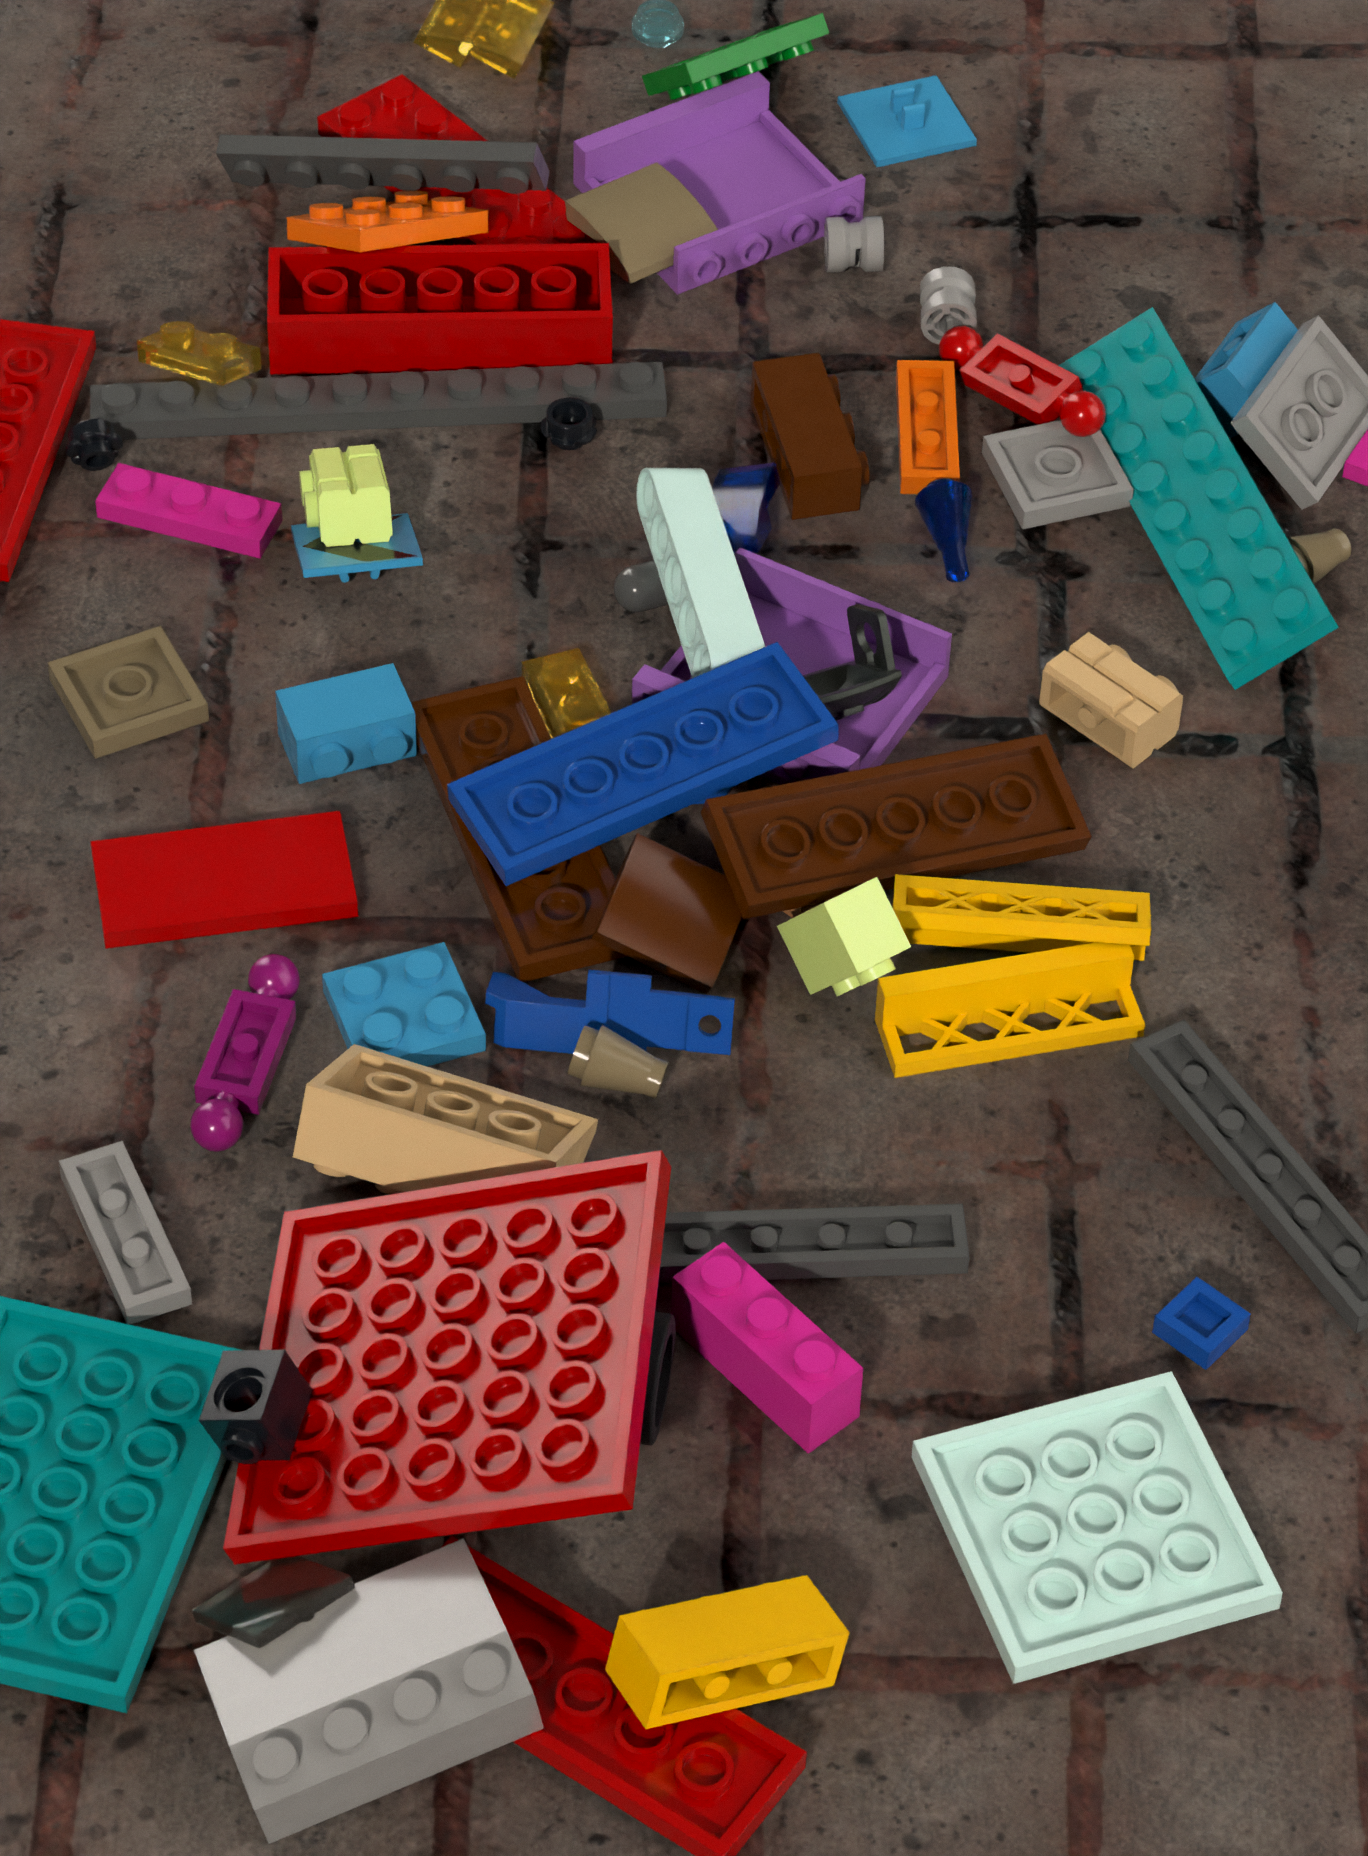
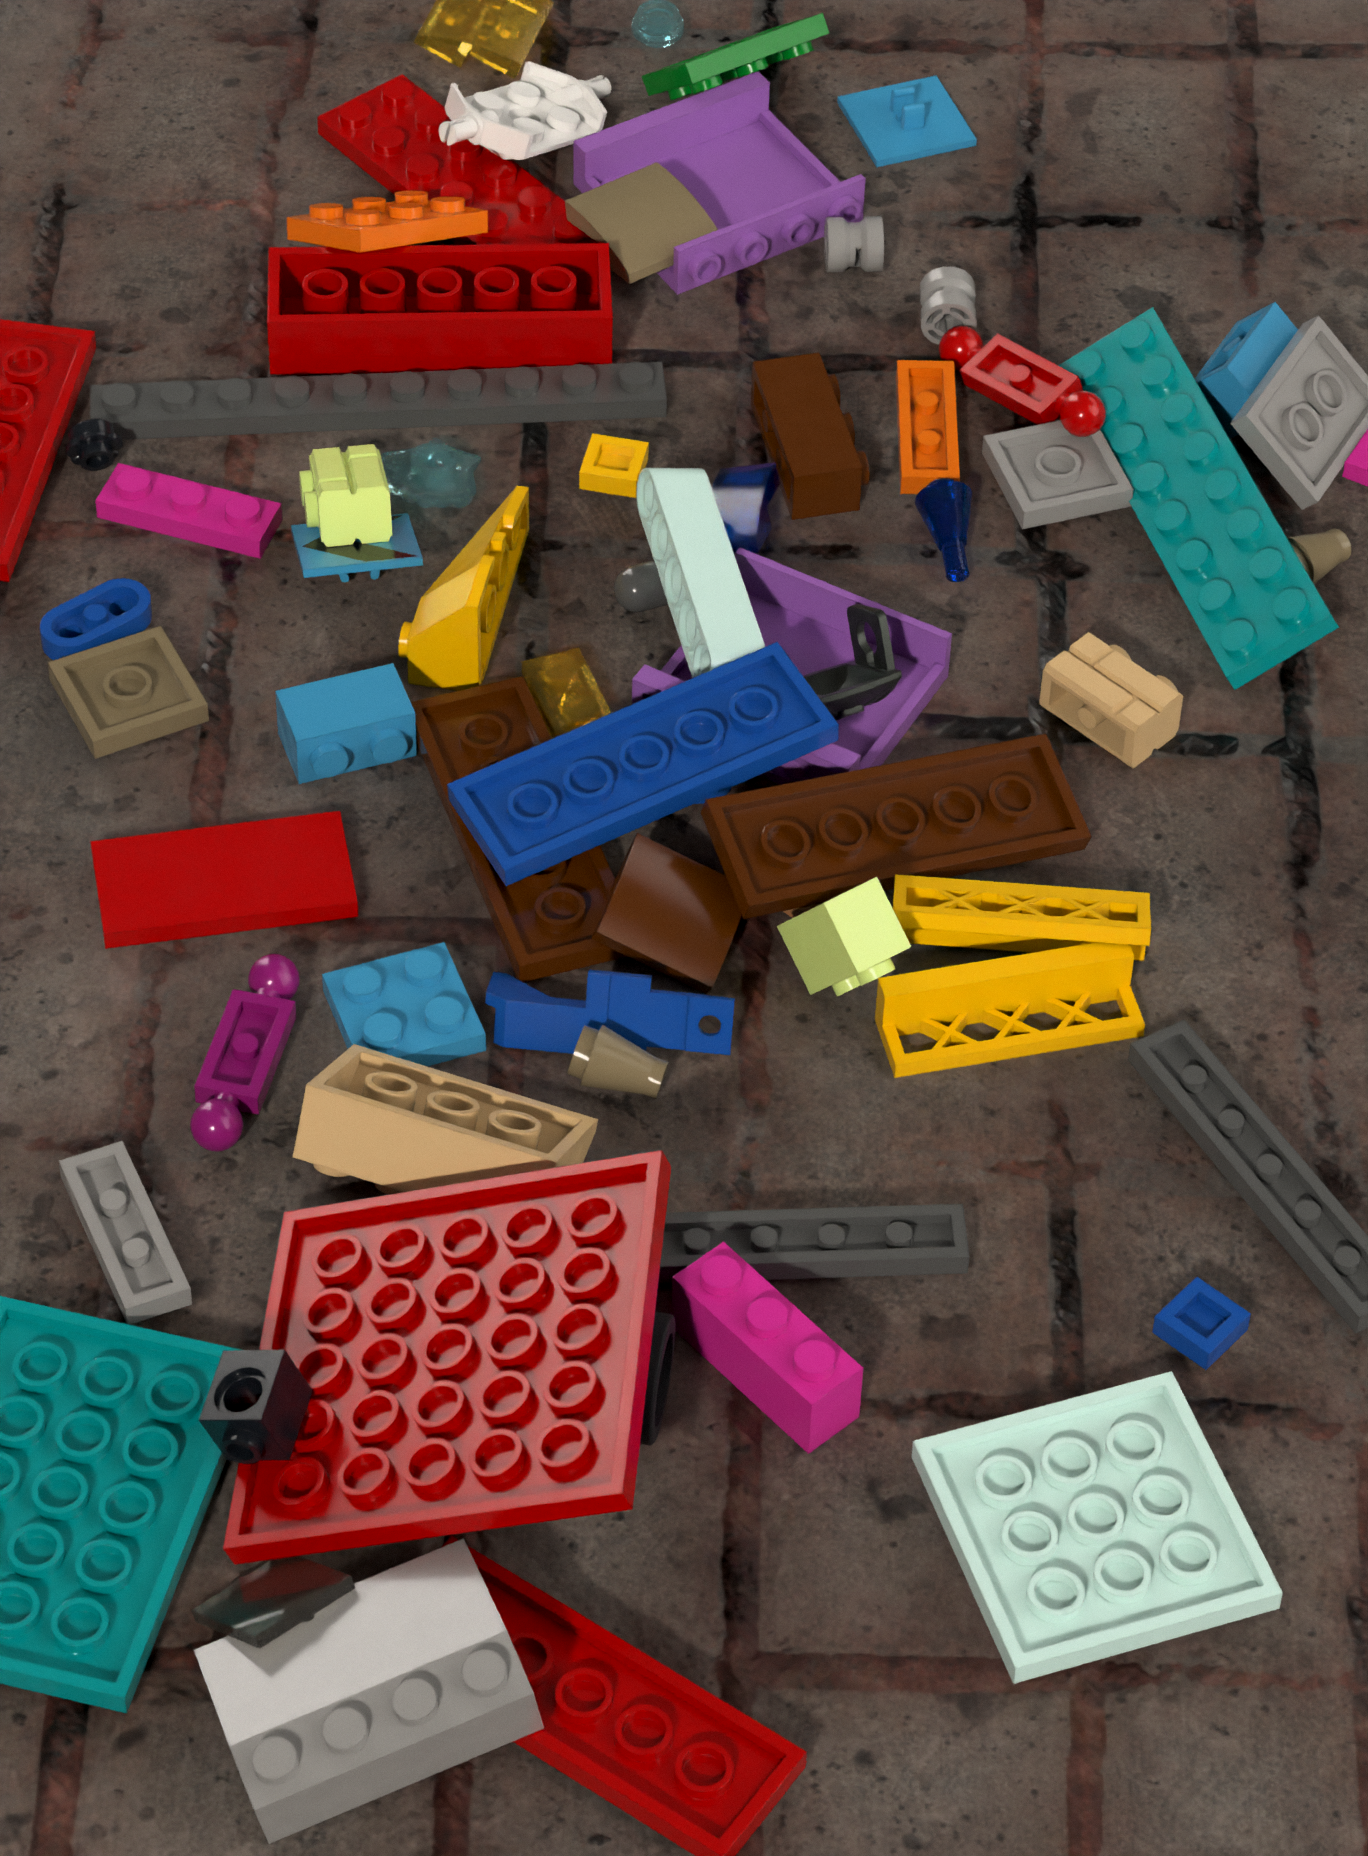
(96, 618): none -> blue plate
(199, 354): clear yellow plate -> none
(383, 162): dark grey plate -> none
(432, 475): none -> clear light blue animal
(464, 607): none -> yellow wedge
(527, 115): none -> white plate
(569, 423): black plate -> none
(613, 465): none -> yellow plate
(726, 1651): yellow brick -> none

